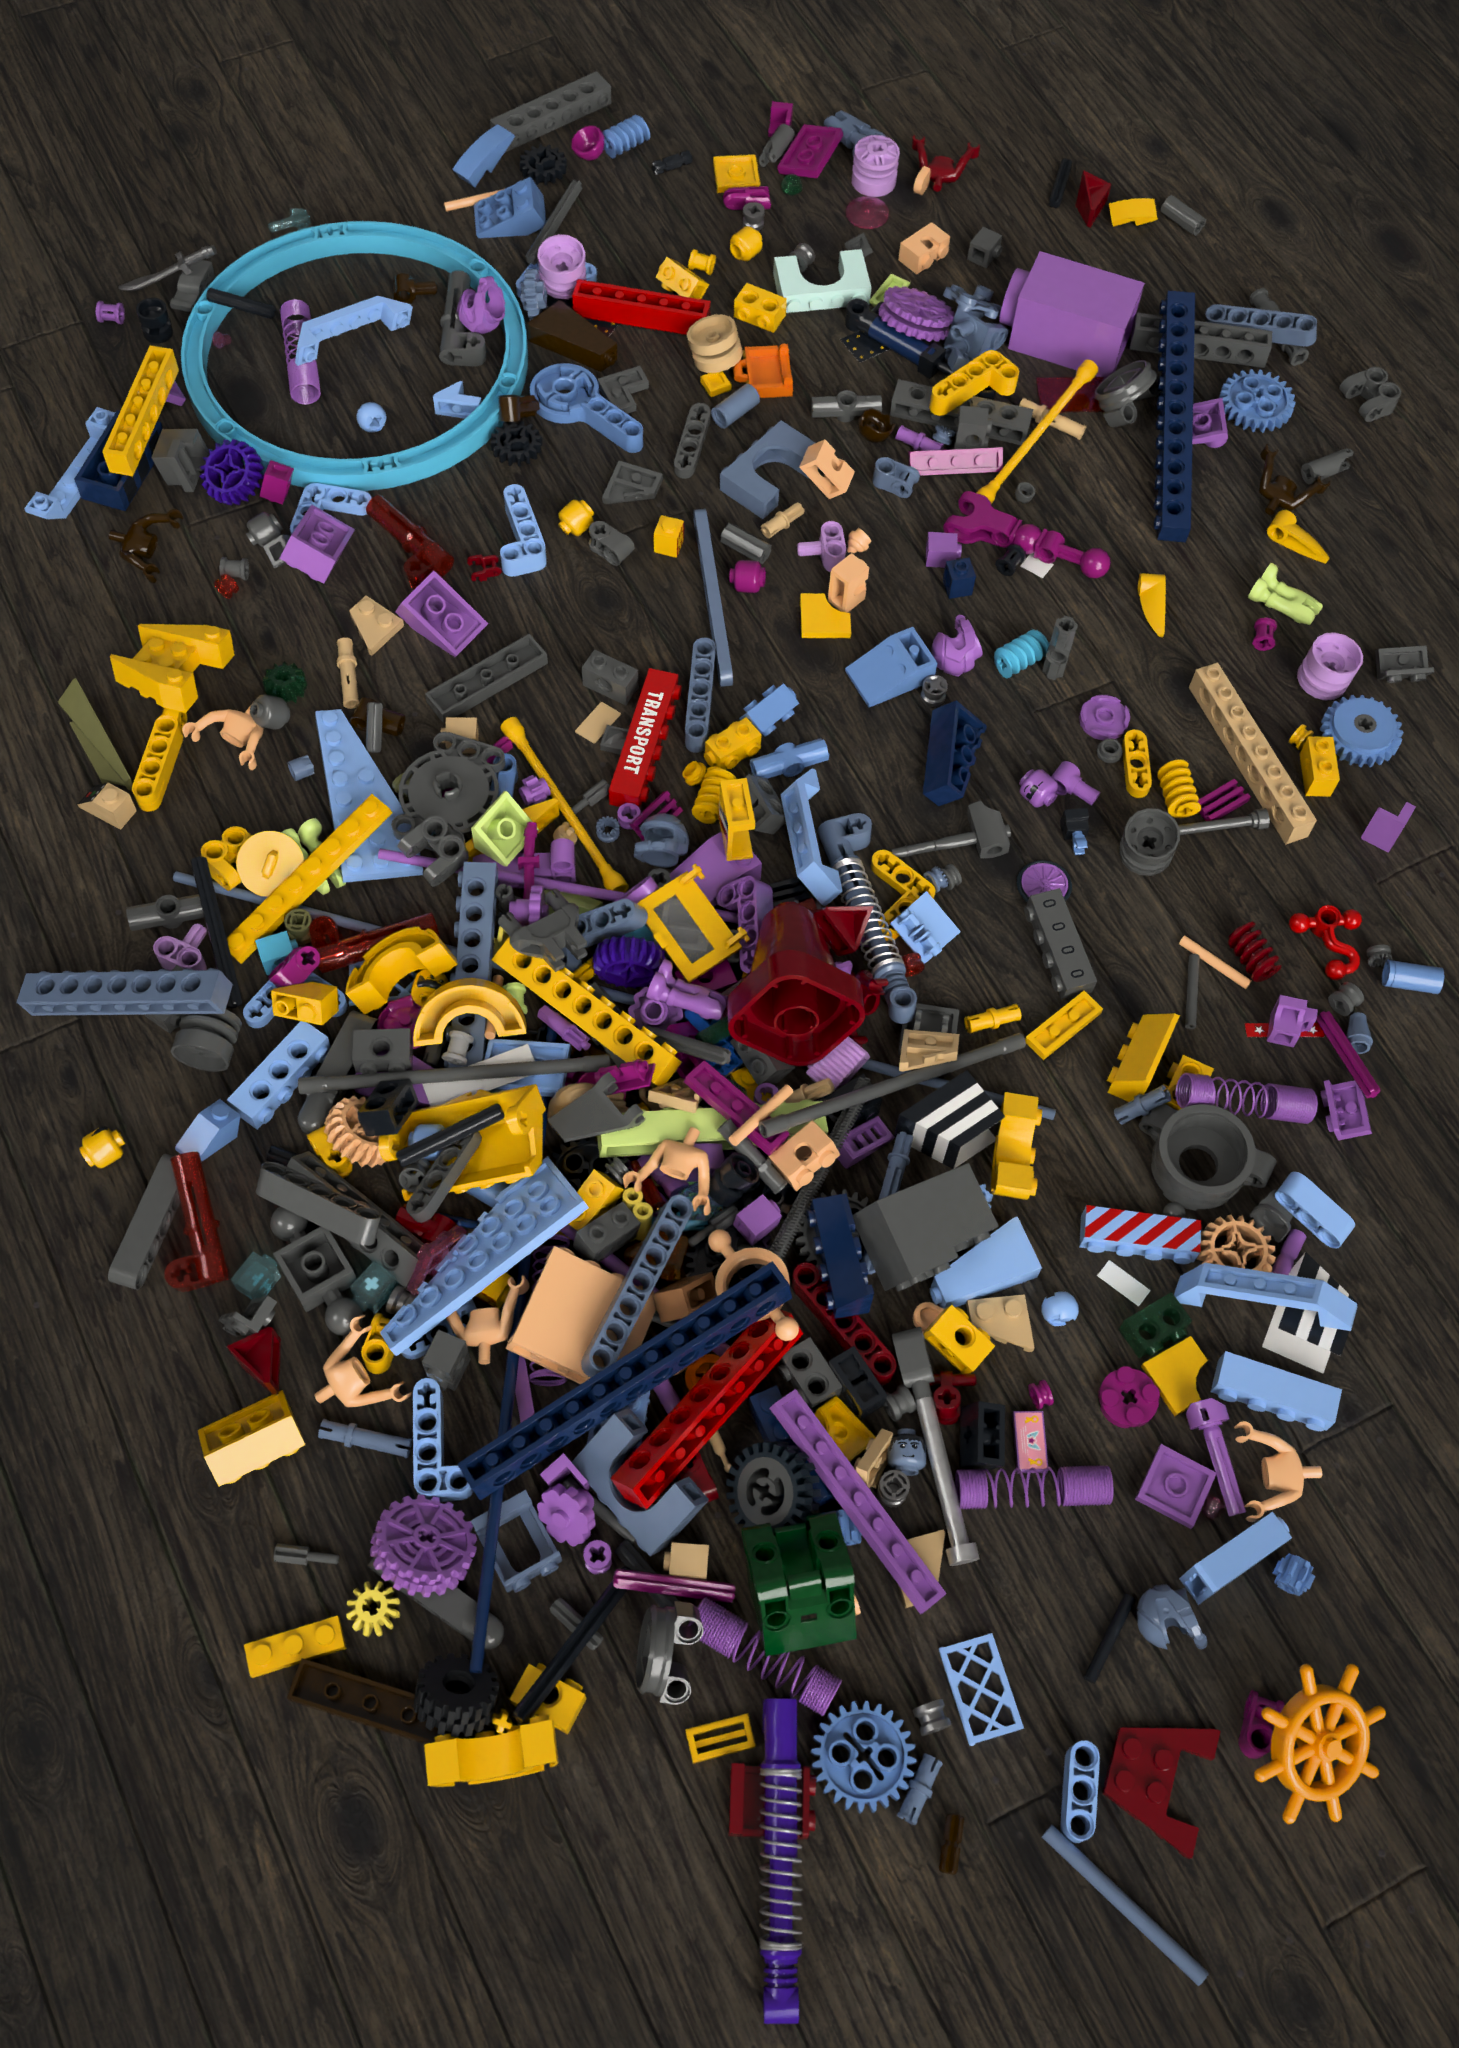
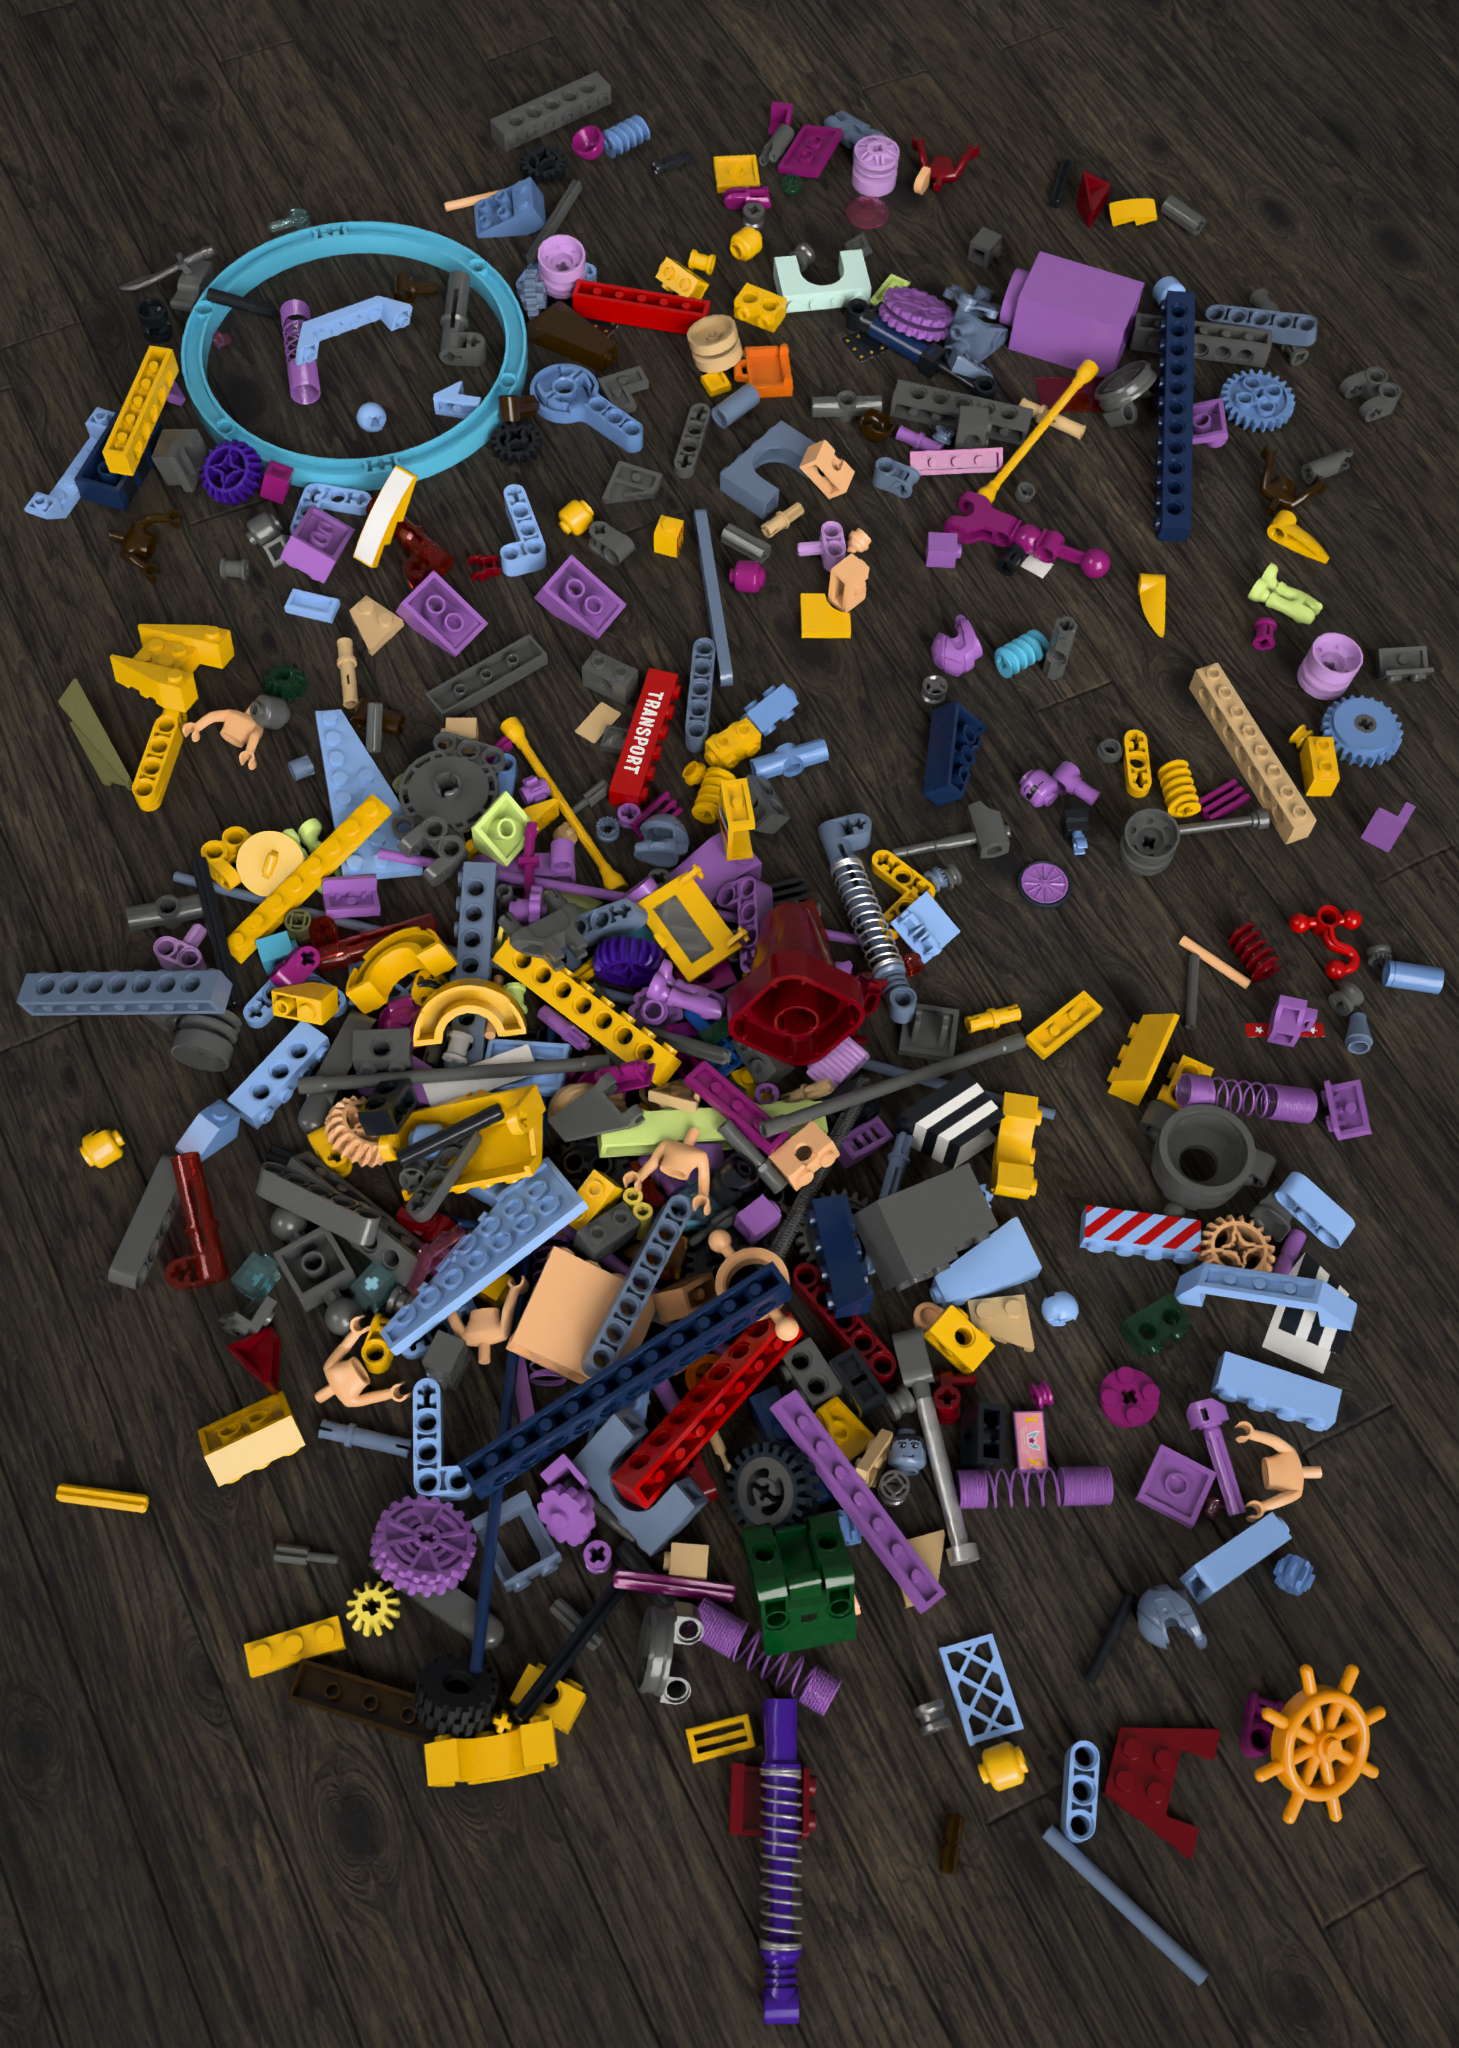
(102, 1498): none -> yellow axle
(109, 804): tan slope -> none
(117, 316): medium lavender bush -> none
(226, 586): clear red bush -> none
(312, 605): none -> light blue tile
(350, 896): none -> medium lavender bracket
(384, 515): none -> white slope
(476, 313): medium lavender helmet -> none
(483, 155): medium blue slope -> none
(580, 599): none -> medium lavender slope
(617, 1169): dark grey bush -> none
(770, 1106): light nougat bar -> none
(818, 878): light blue slope -> none
(840, 1775): medium blue gear -> none
(843, 926): dark red slope -> none
(892, 667): medium blue slope -> none
(919, 1789): sand blue pin -> none
(920, 255): light nougat brick -> none
(927, 1049): tan wing -> none
(959, 578): dark blue brick -> none
(985, 370): yellow beam -> none
(1003, 1766): none -> yellow head
(1060, 944): dark grey brick -> none
(1104, 717): medium lavender tile -> none
(1123, 1283): white sticker -> none
(1142, 1104): sand blue pin -> none
(1166, 284): none -> light blue head
(1176, 1374): yellow tile -> none
(1348, 1055): magenta axle -> none

